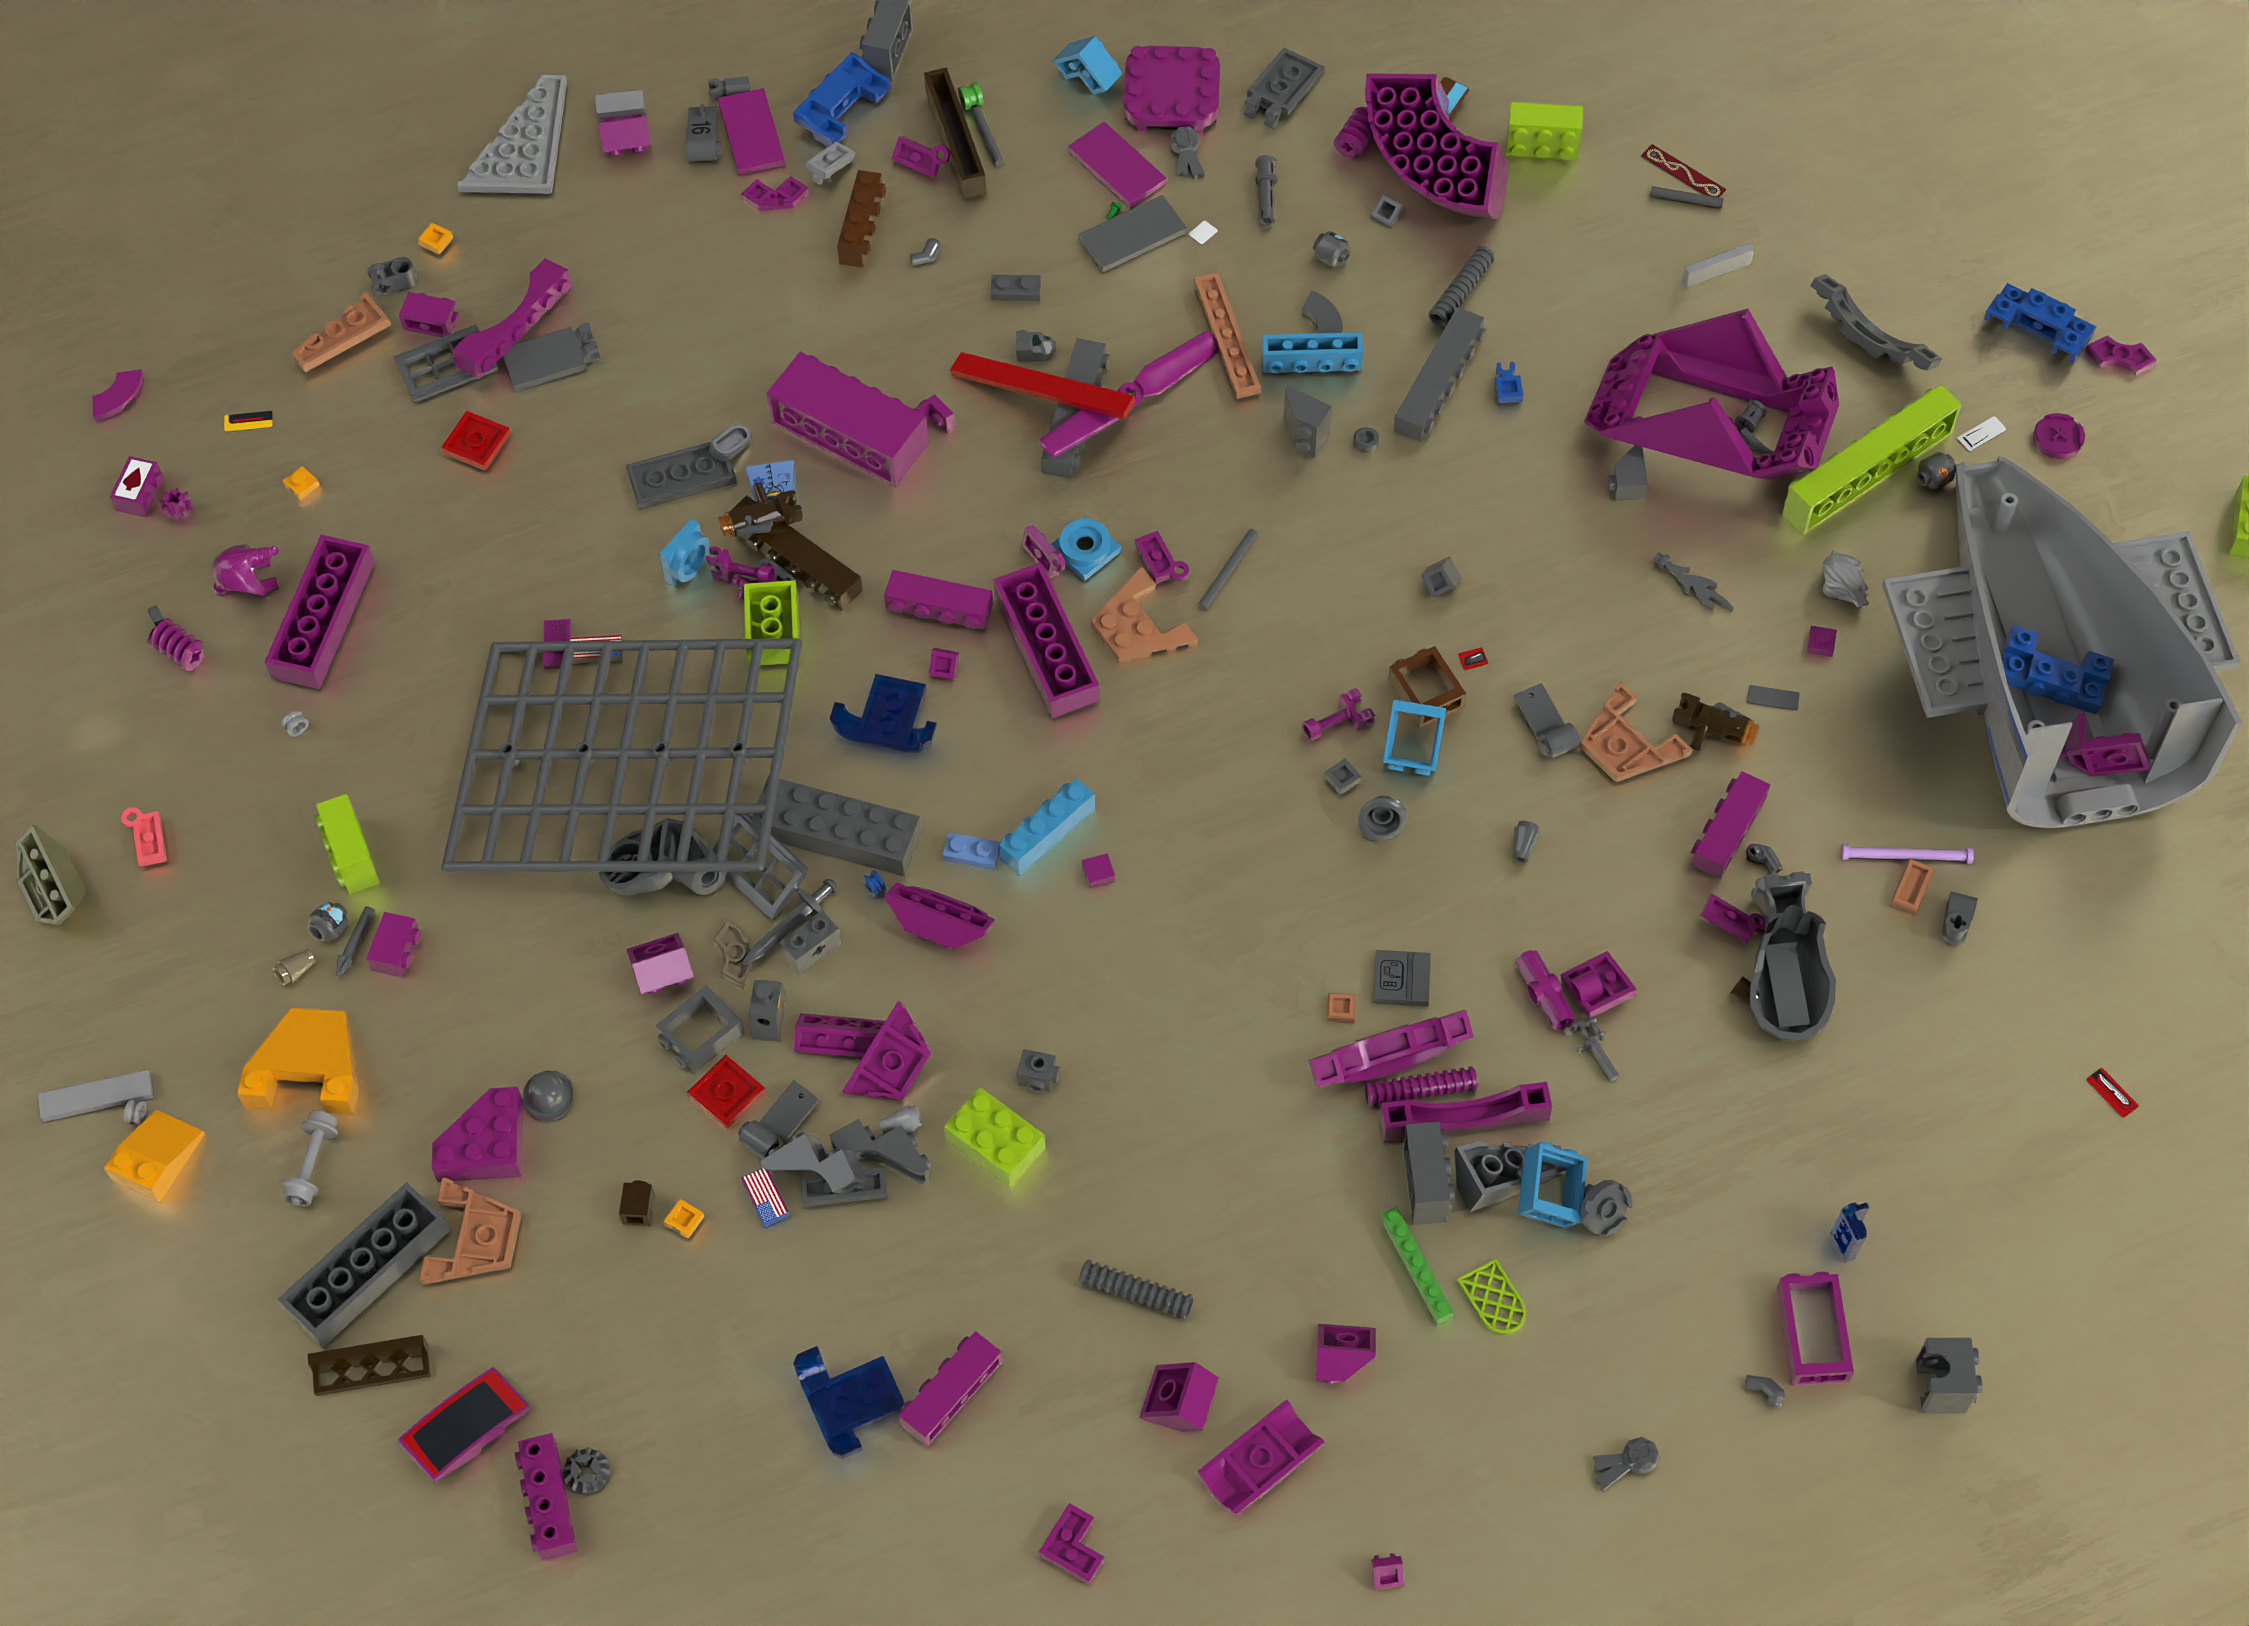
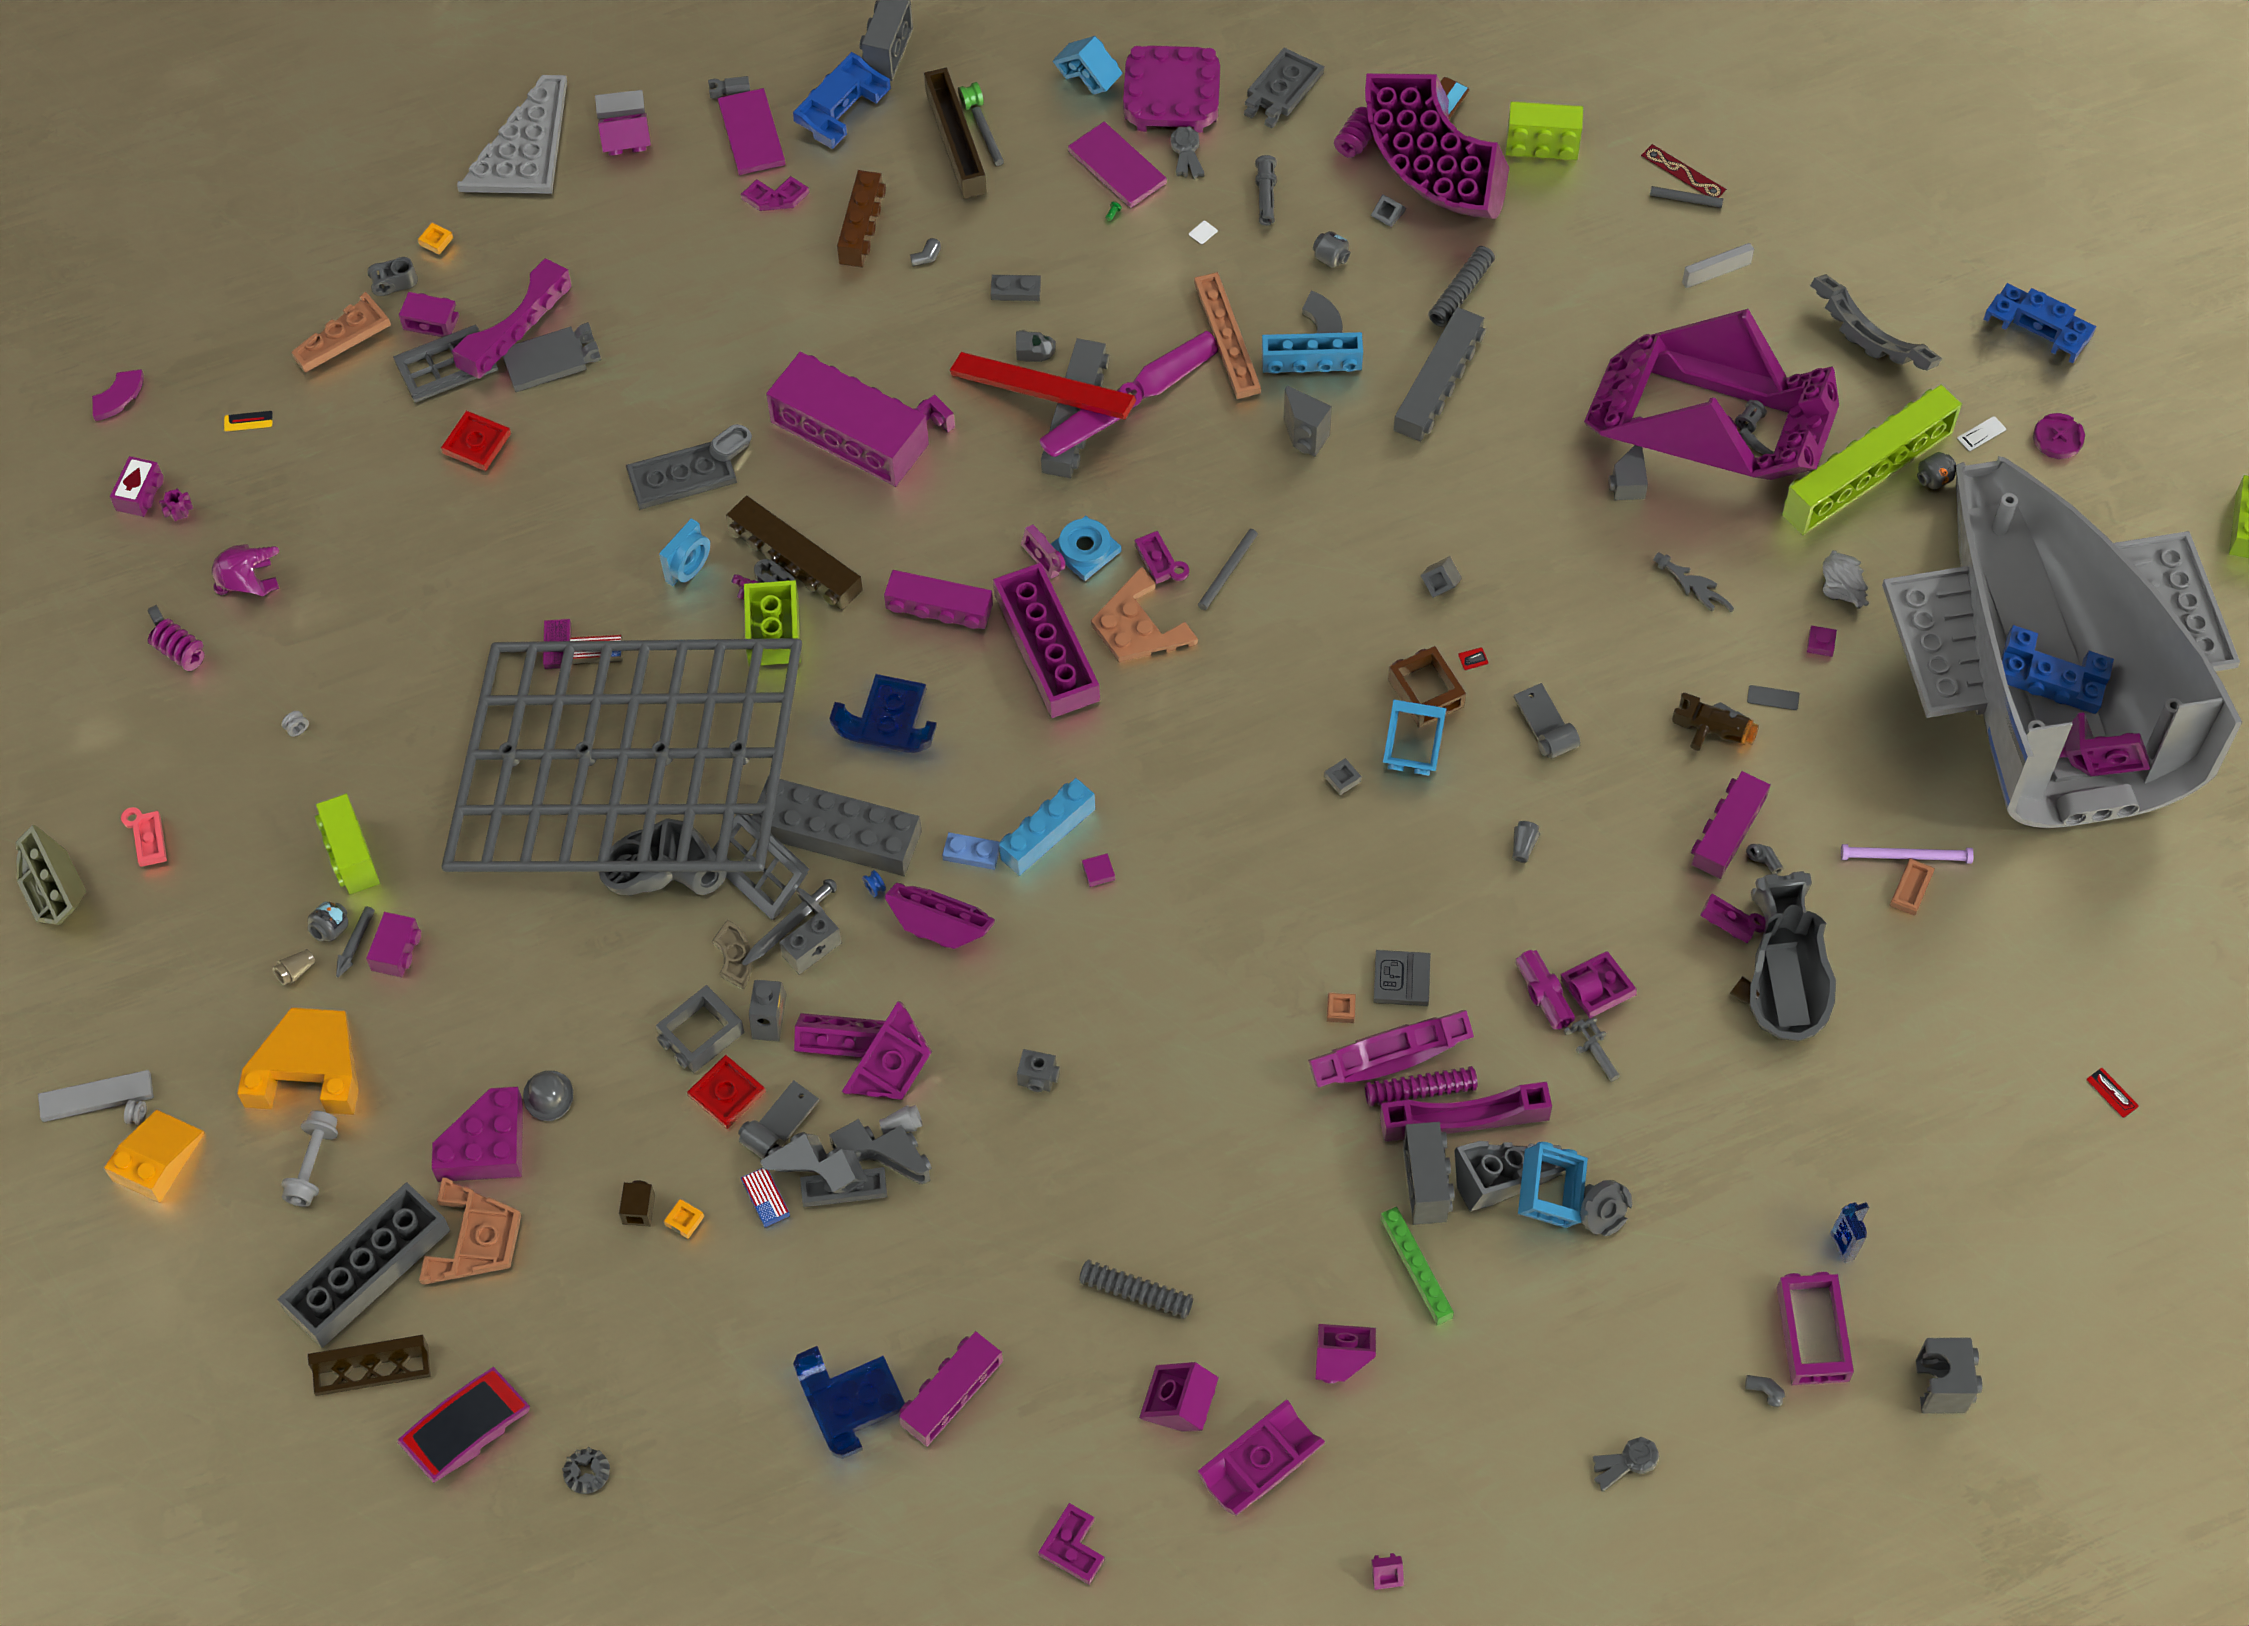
(301, 483): light orange plate -> none
(319, 612): magenta brick -> none
(546, 1496): magenta brick -> none
(660, 964): slope -> none
(701, 134): dark grey door -> none
(724, 563): magenta bar -> none
(762, 515): dark brown piece -> none
(775, 477): medium blue torso -> none
(829, 161): light grey plate -> none
(919, 156): magenta hinge -> none
(943, 663): magenta plate -> none
(994, 1137): lime brick -> none
(1132, 233): dark grey tile -> none
(1347, 701): magenta bar -> none
(1366, 440): dark grey tile -> none
(1382, 818): dark grey hat -> none
(1478, 1271): lime window -> none
(1507, 385): blue plate -> none
(1620, 748): nougat wing -> none
(1958, 918): dark grey piece -> none
(2111, 353): magenta tile -> none

